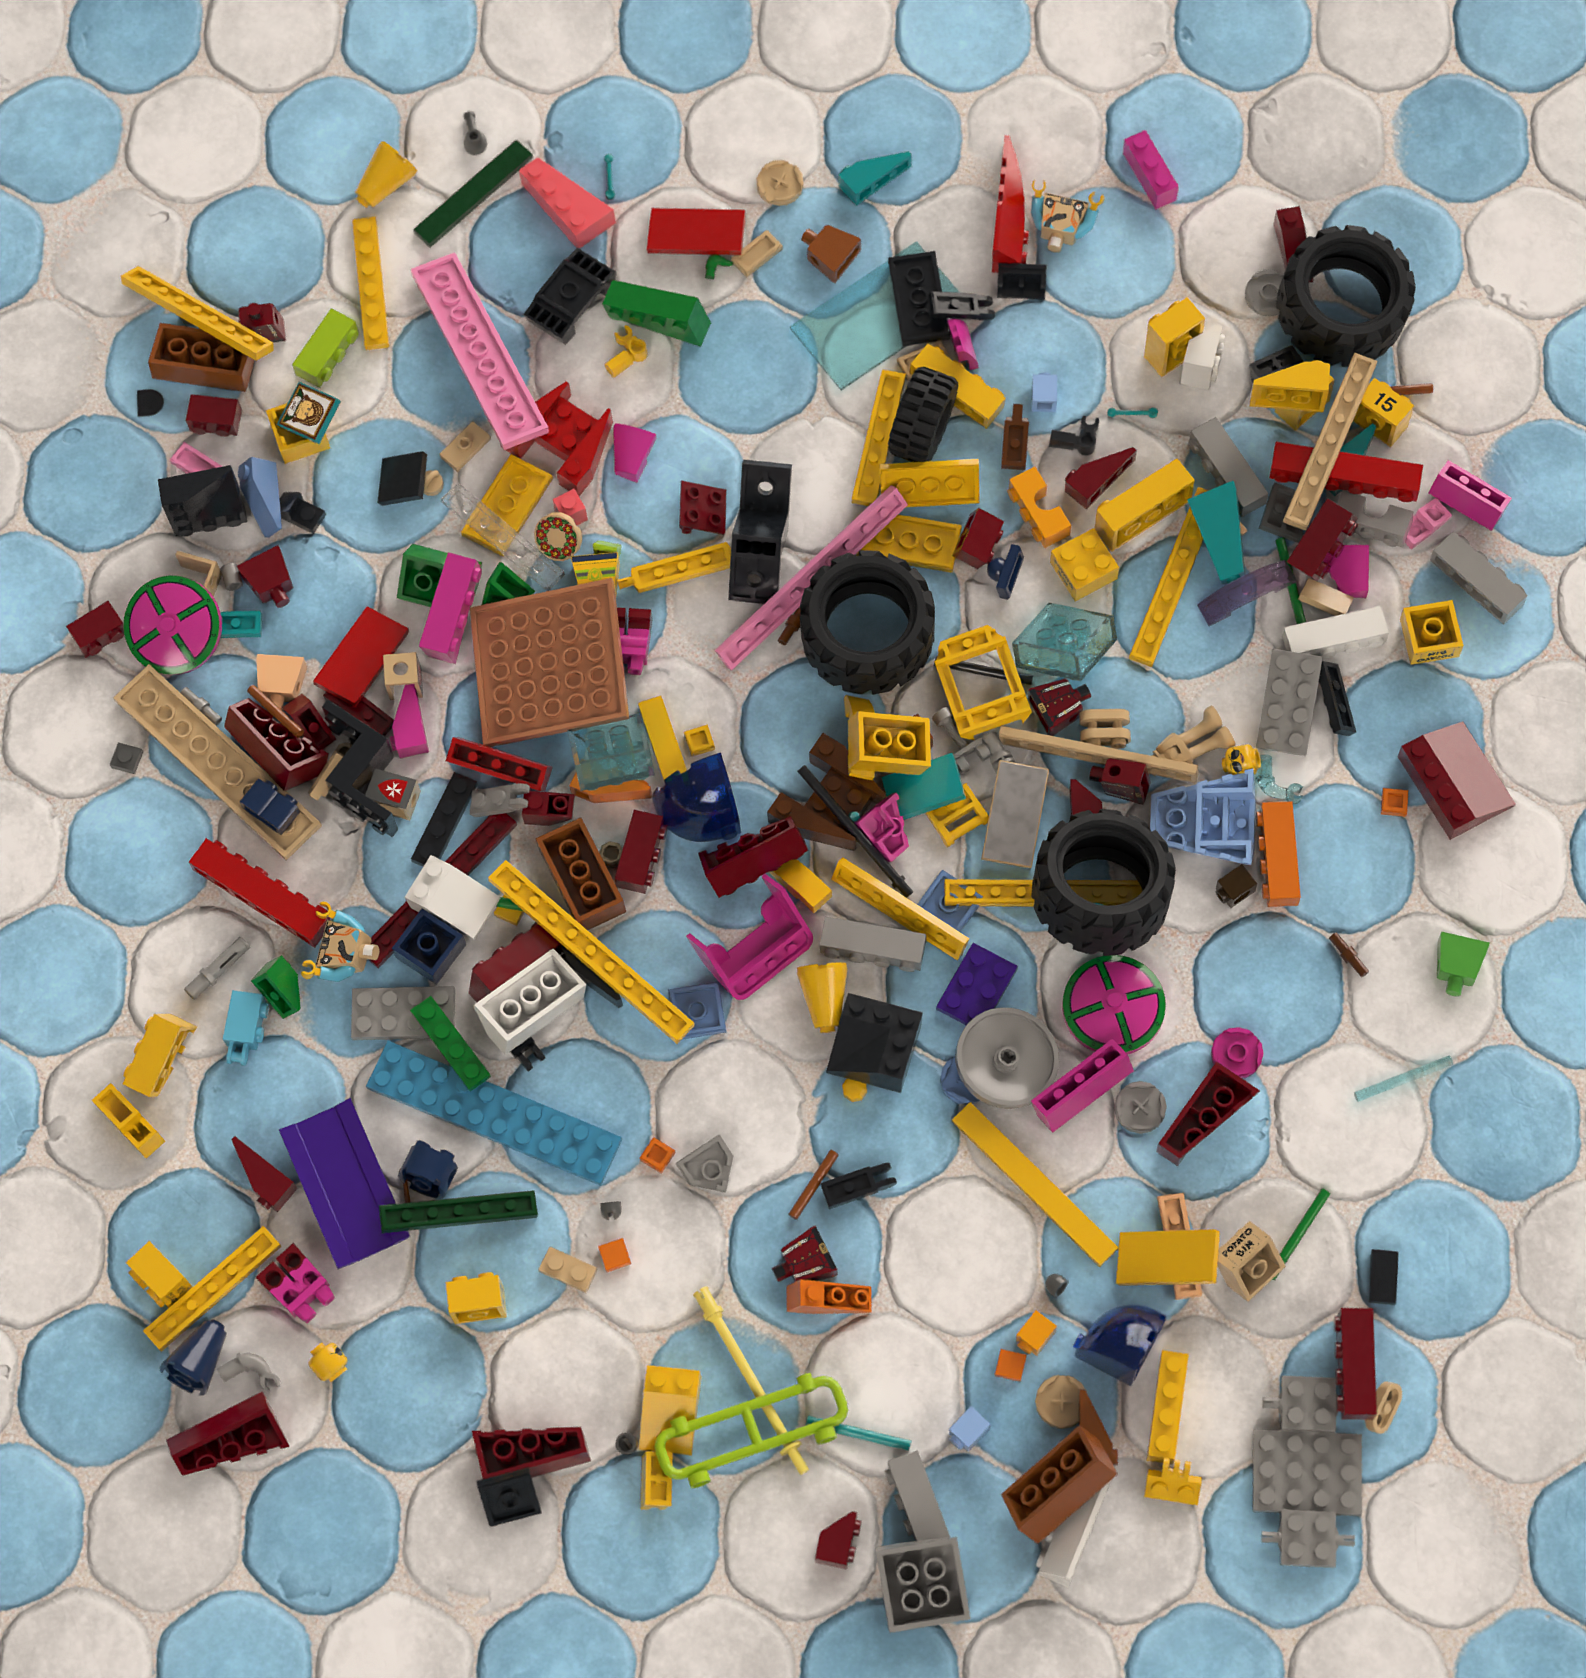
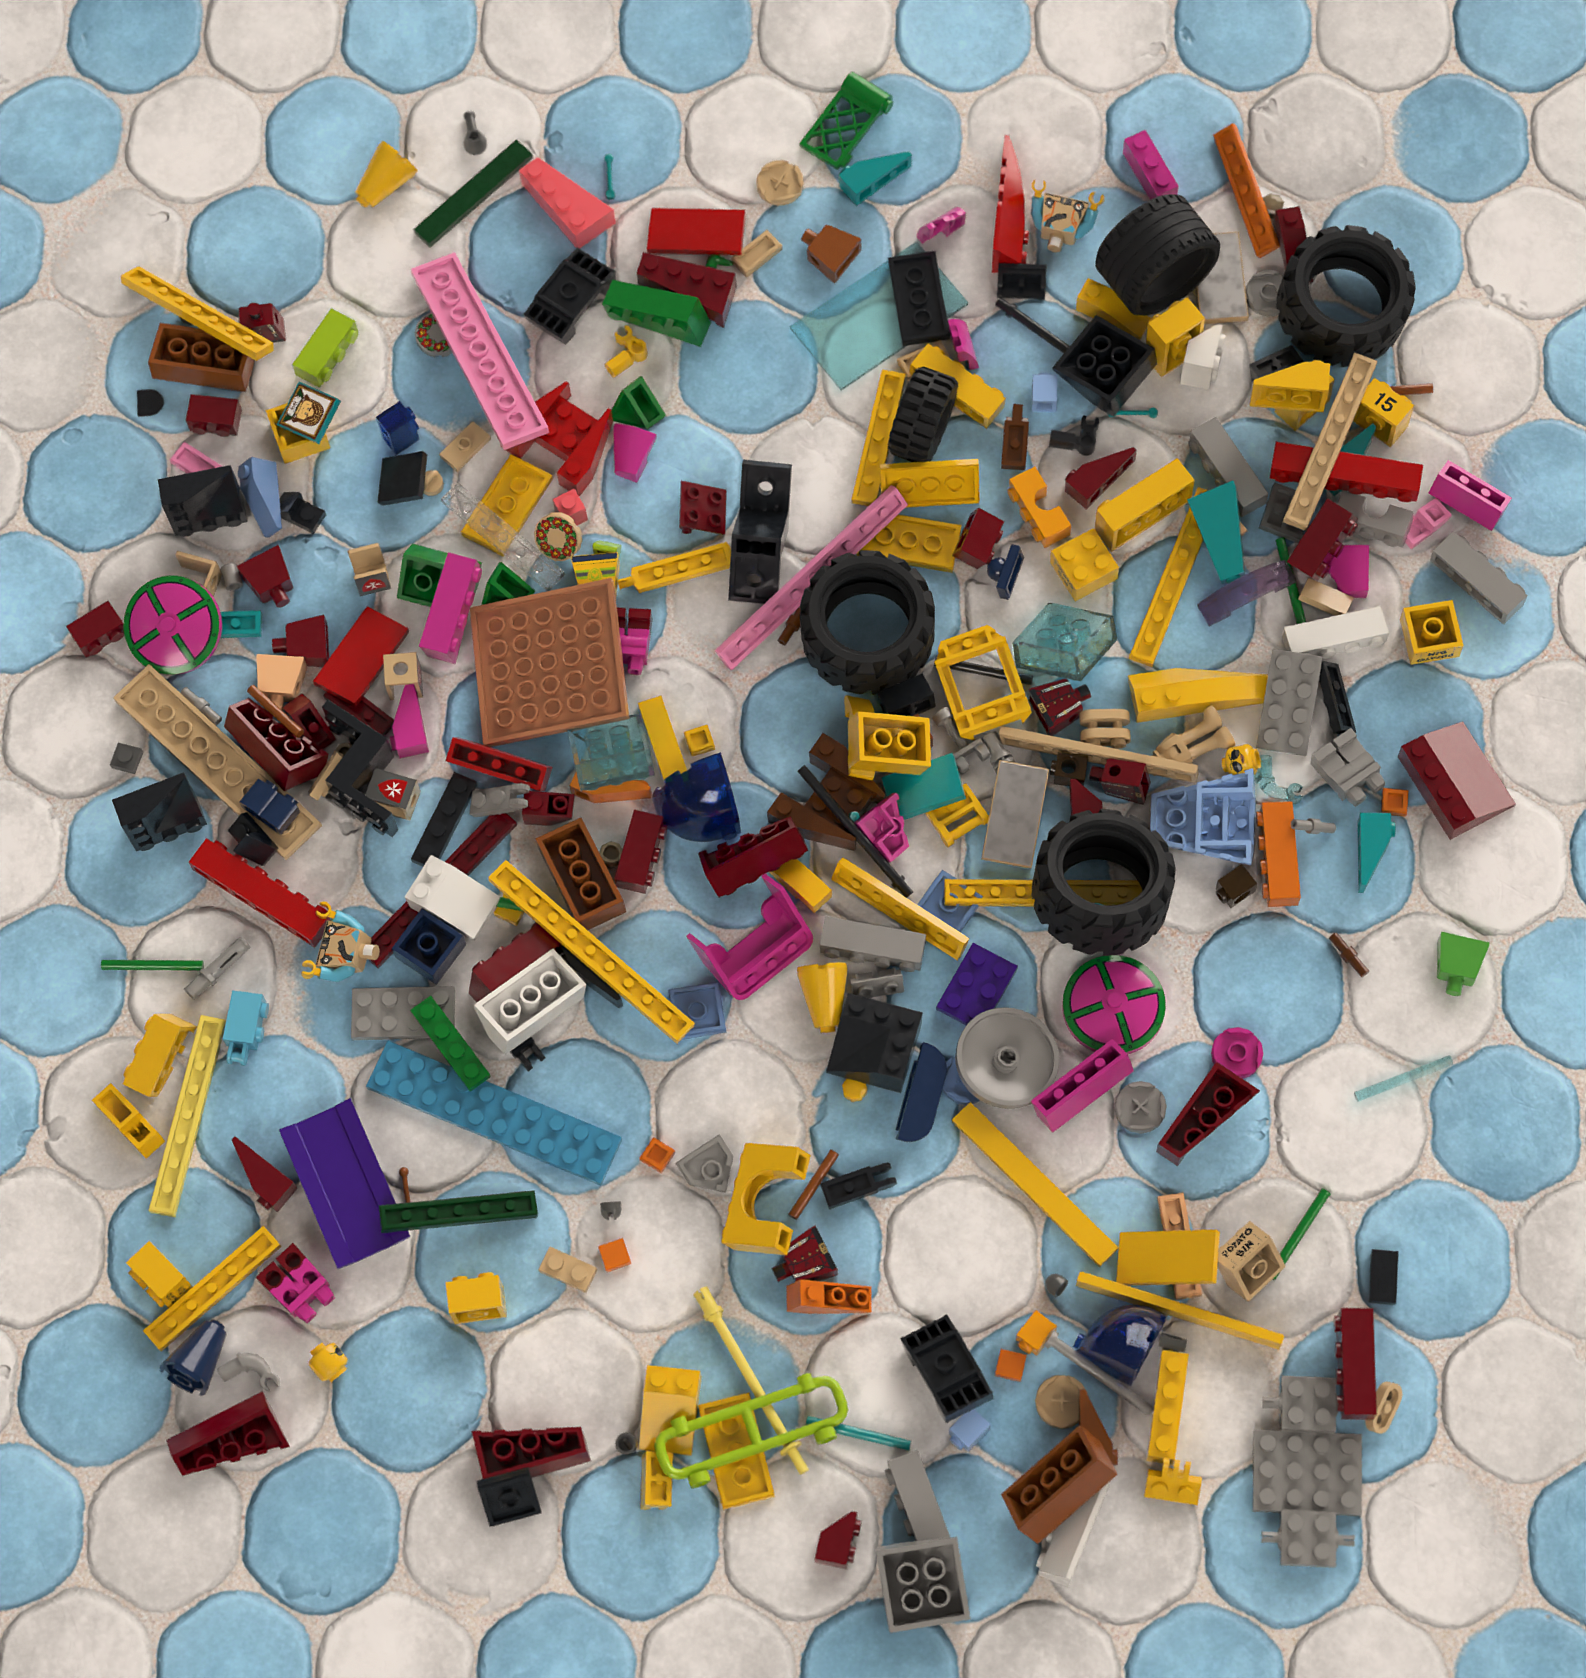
(159, 812): none -> black slope
(179, 965): none -> green bar
(187, 1116): none -> light yellow tile
(252, 840): none -> black slope
(279, 986): green slope -> none
(306, 639): none -> dark red torso
(369, 569): none -> tan piece
(370, 283): yellow plate -> none
(398, 427): none -> clear blue brick
(428, 1170): dark blue brick -> none
(430, 337): none -> tile
(637, 406): none -> green slope
(712, 286): none -> dark red wedge
(744, 1479): none -> yellow tile
(757, 1167): none -> yellow arch
(867, 99): none -> green piece
(887, 983): none -> light grey hinge
(908, 697): none -> black hinge
(922, 1094): none -> dark blue brick
(947, 223): none -> dark pink slope
(947, 1368): none -> black plate
(960, 305): black hinge -> none
(1012, 311): none -> black bar
(1052, 1340): none -> light grey bar
(1077, 762): none -> dark brown brick
(1104, 302): none -> yellow slope
(1106, 365): none -> black slope
(1157, 254): none -> black tyre
(1172, 1343): none -> dark grey plate
(1180, 1310): none -> yellow tile
(1191, 691): none -> yellow wedge
(1223, 293): none -> flat silver tile
(1246, 190): none -> orange tile
(1273, 202): none -> dark tan tile
(1313, 826): none -> light grey bar
(1348, 768): none -> light grey hips
(1373, 839): none -> teal slope

